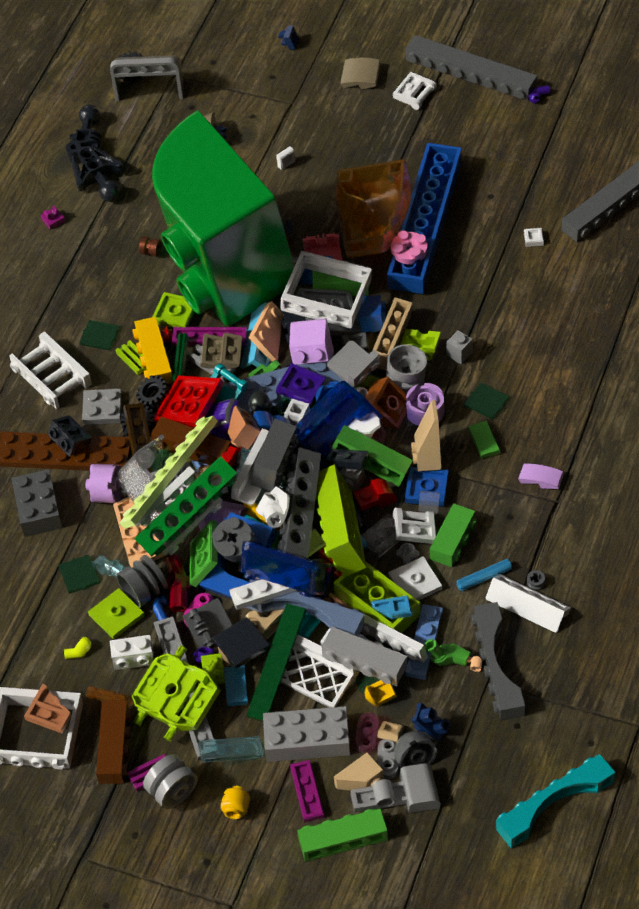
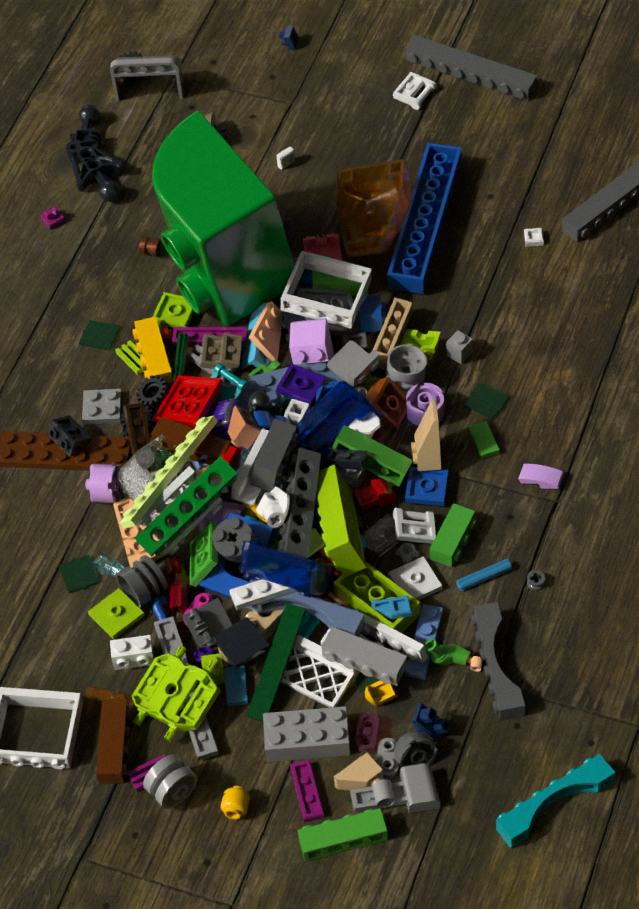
(36, 503): dark grey brick -> none
(48, 711): nougat wing -> none
(57, 355): white fence -> none
(80, 650): neon yellow arm -> none
(230, 749): clear light blue tile -> none
(360, 72): dark tan slope -> none
(390, 731): tan tile -> none
(406, 239): bright pink plate -> none
(429, 501): clear tile -> none
(527, 602): white panel -> none
(536, 93): dark purple arm -> none

